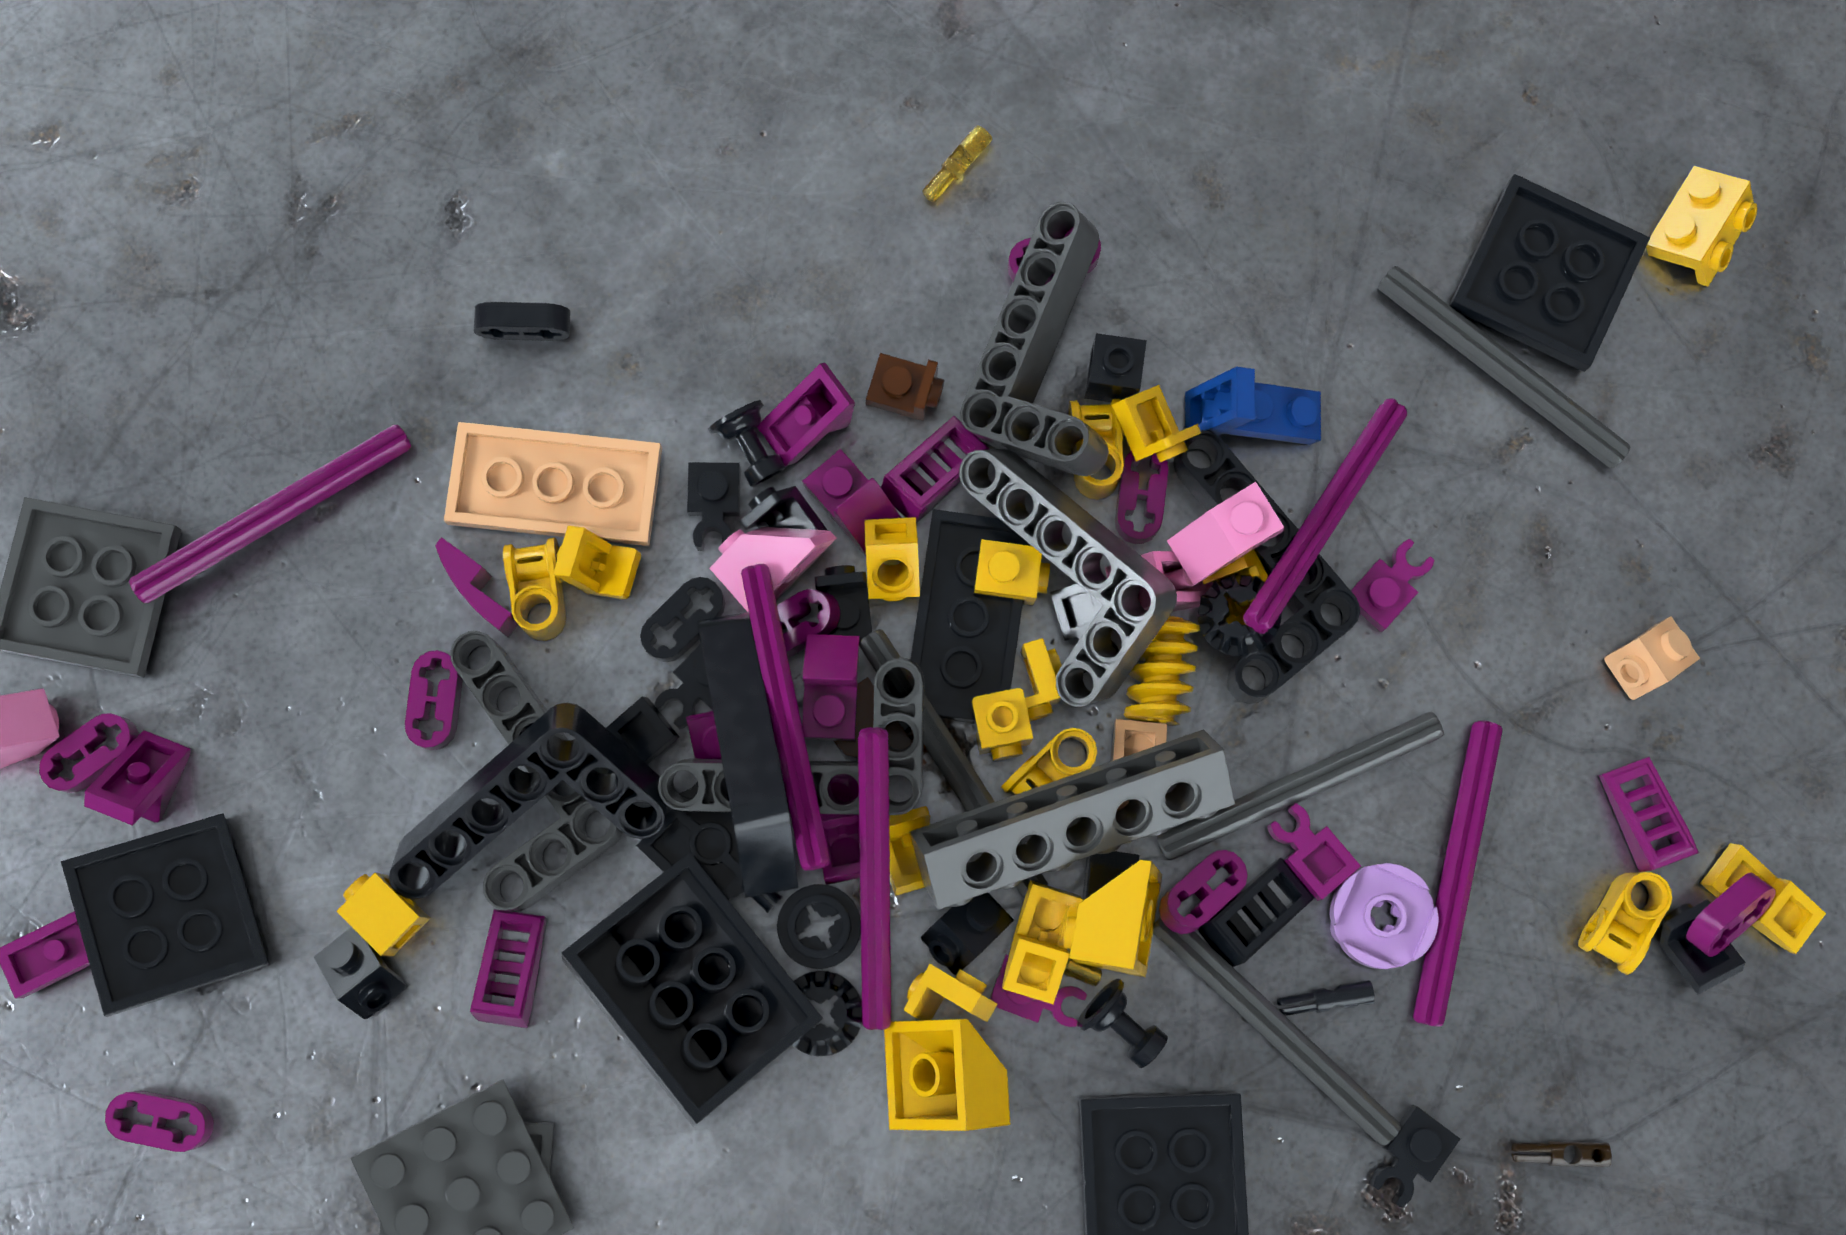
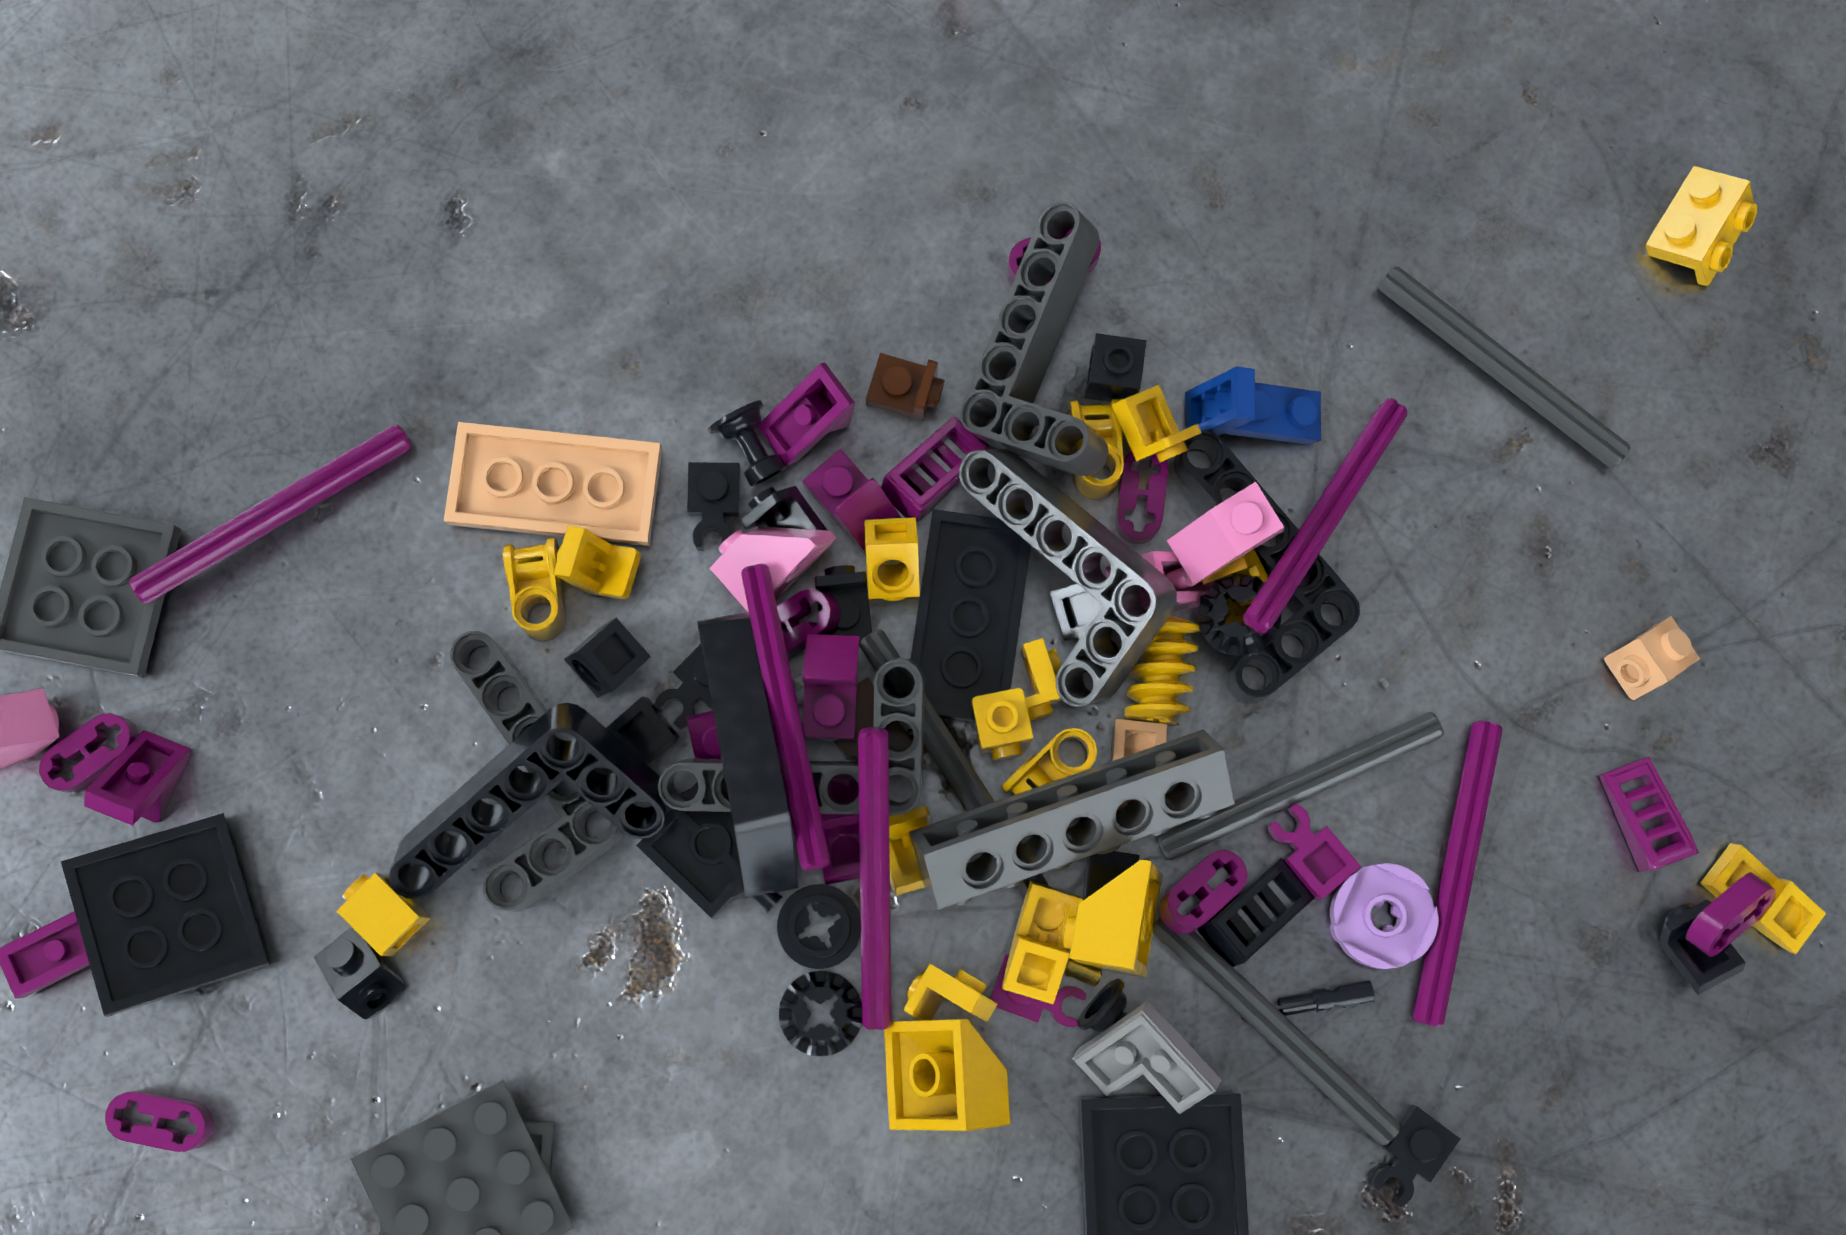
(421, 698): magenta beam -> none
(470, 580): magenta slope -> none
(522, 321): black beam -> none
(524, 992): magenta slope -> none
(607, 658): none -> black brick
(674, 611): black beam -> none
(690, 988): black slope -> none
(957, 162): clear yellow pin -> none
(966, 931): black bracket -> none
(1011, 571): yellow bracket -> none
(1148, 1047): none -> light grey tile
(1386, 590): magenta plate -> none
(1549, 272): black plate -> none
(1586, 1153): dark brown pin -> none
(1624, 922): yellow piece -> none

